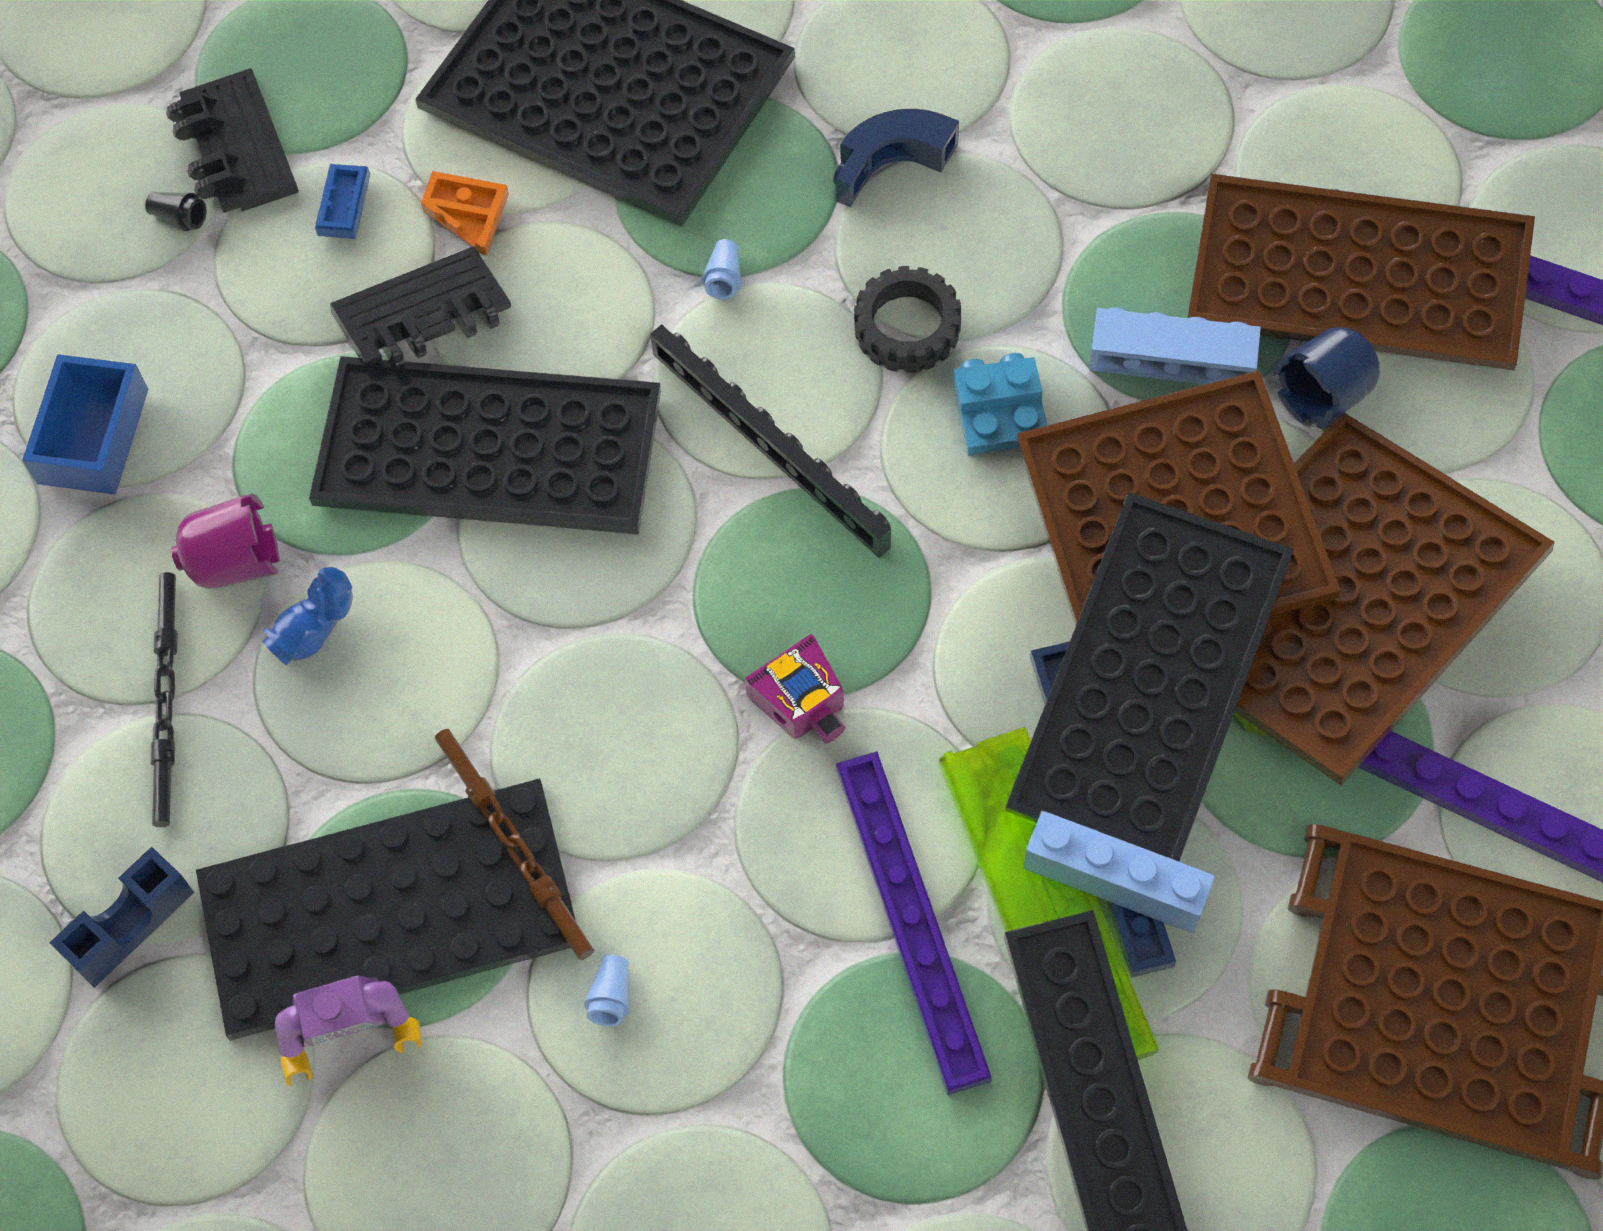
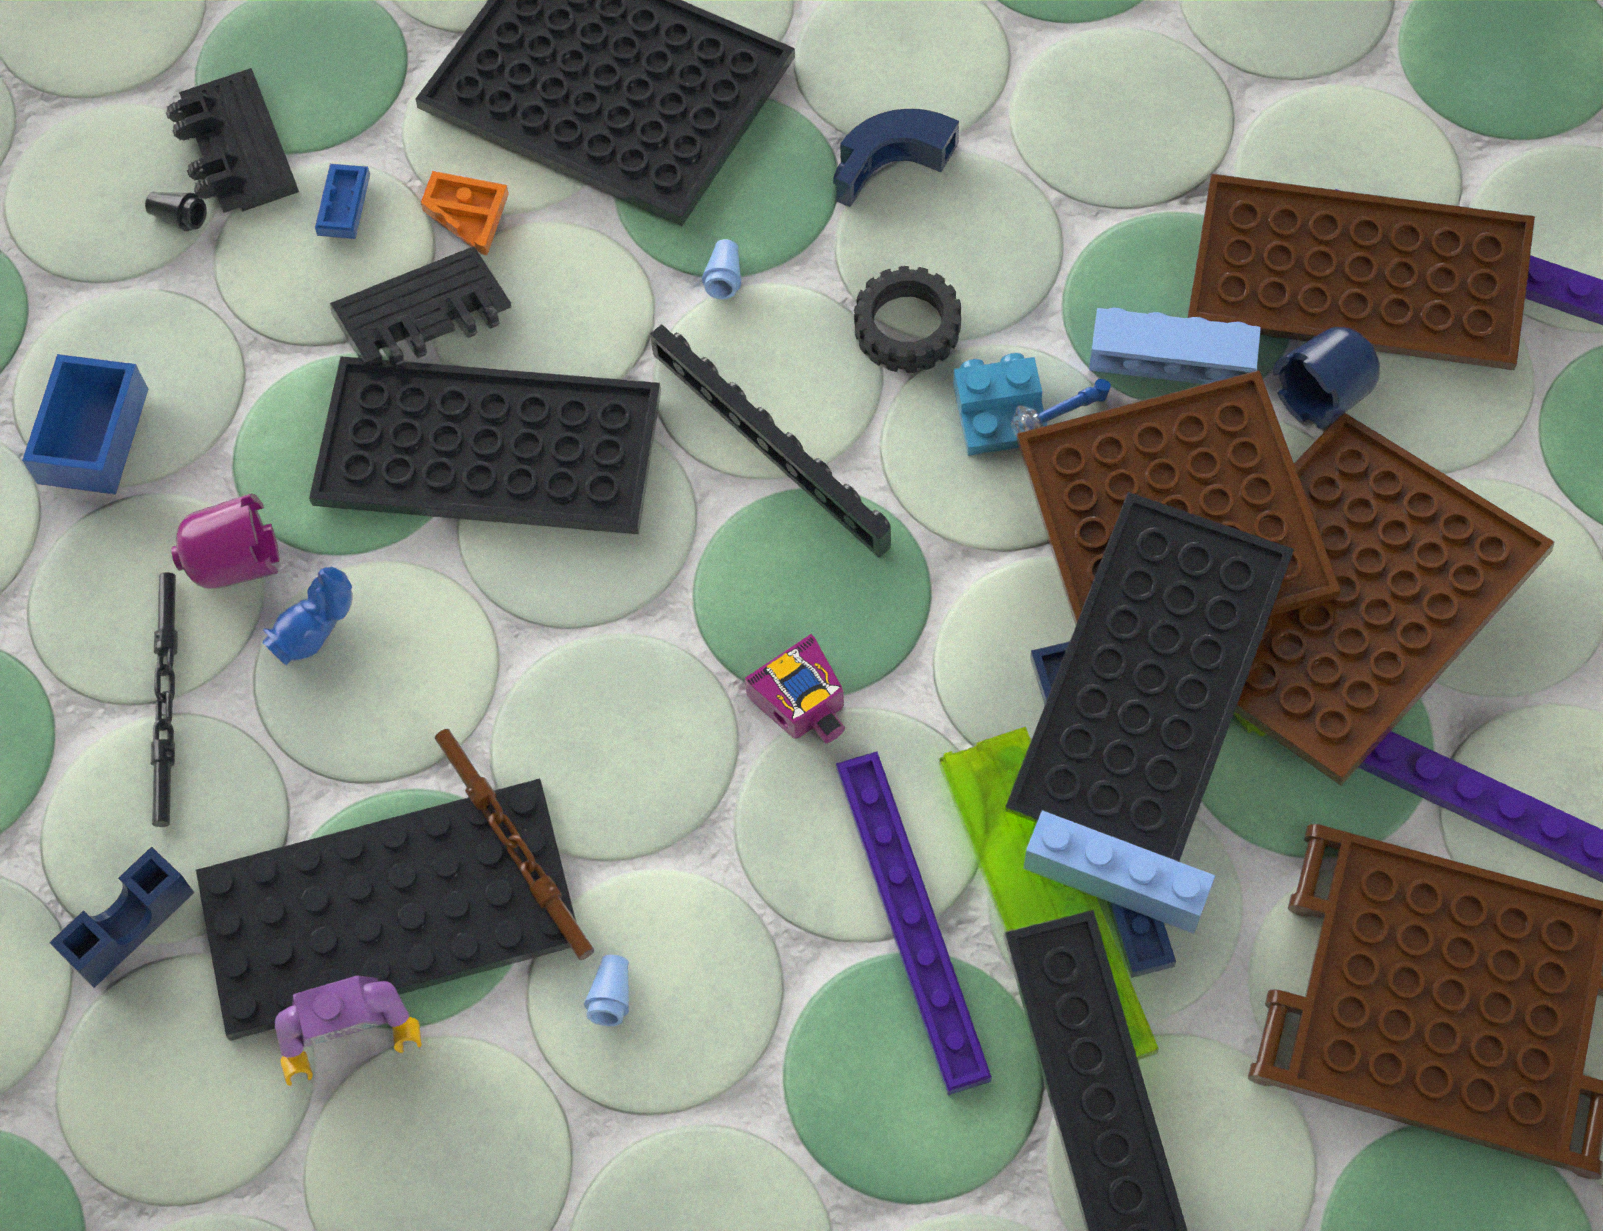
(1029, 419): none -> blue piece

